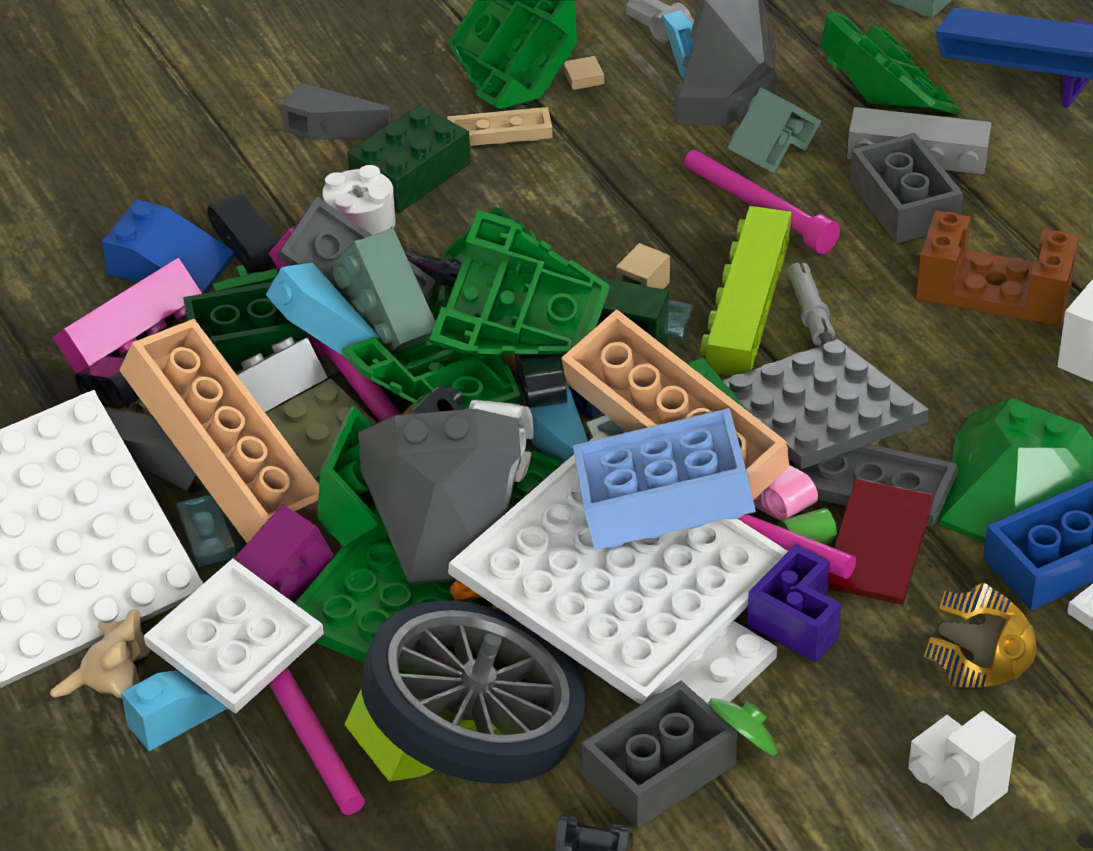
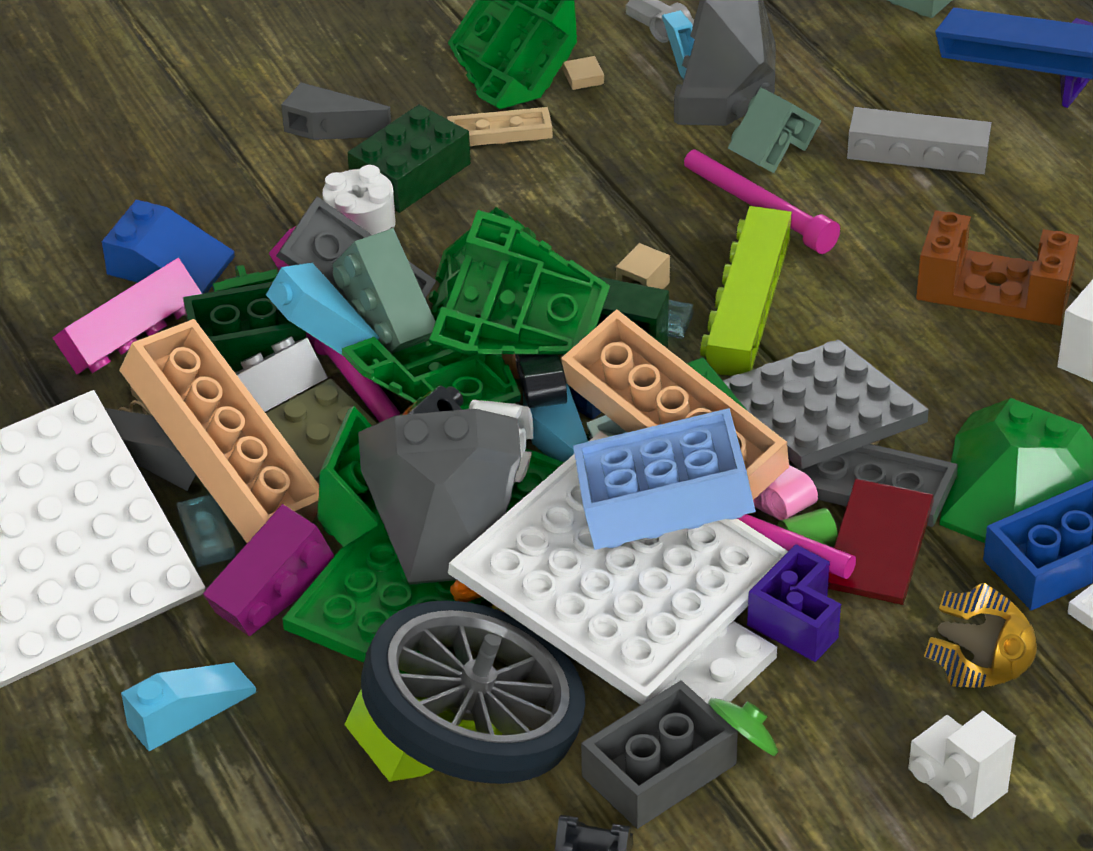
(107, 383): black beam -> none
(109, 662): tan animal -> none
(233, 635): white plate -> none
(243, 231): black beam -> none
(317, 743): dark pink piece -> none
(442, 270): black pin -> none
(814, 312): light grey pin -> none
(881, 67): green wedge -> none
(903, 185): dark grey brick -> none

